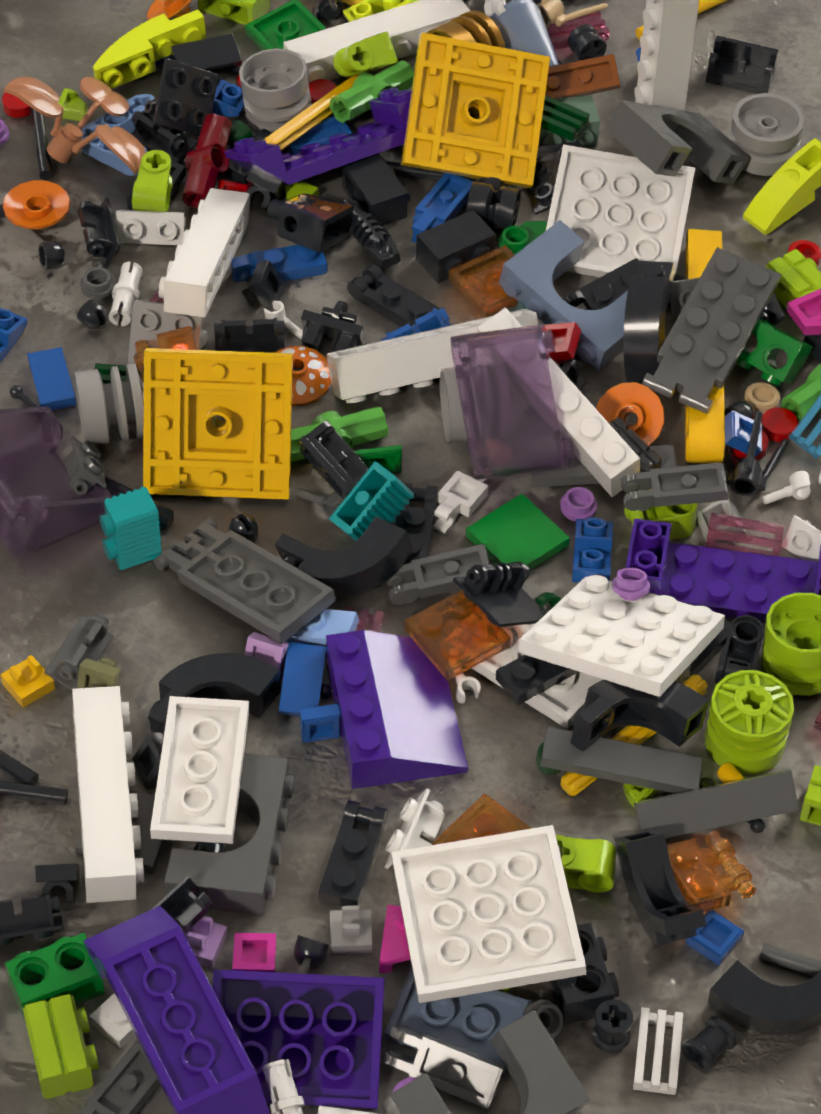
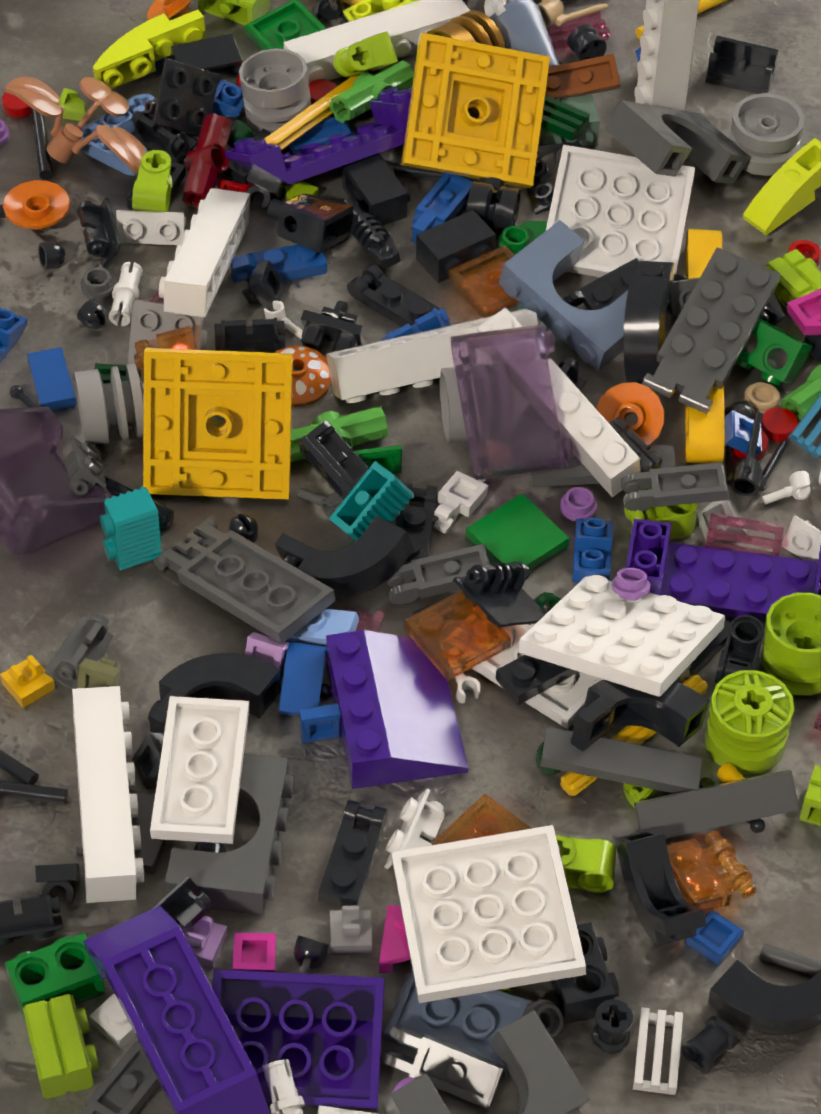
(565, 340): red tile -> none

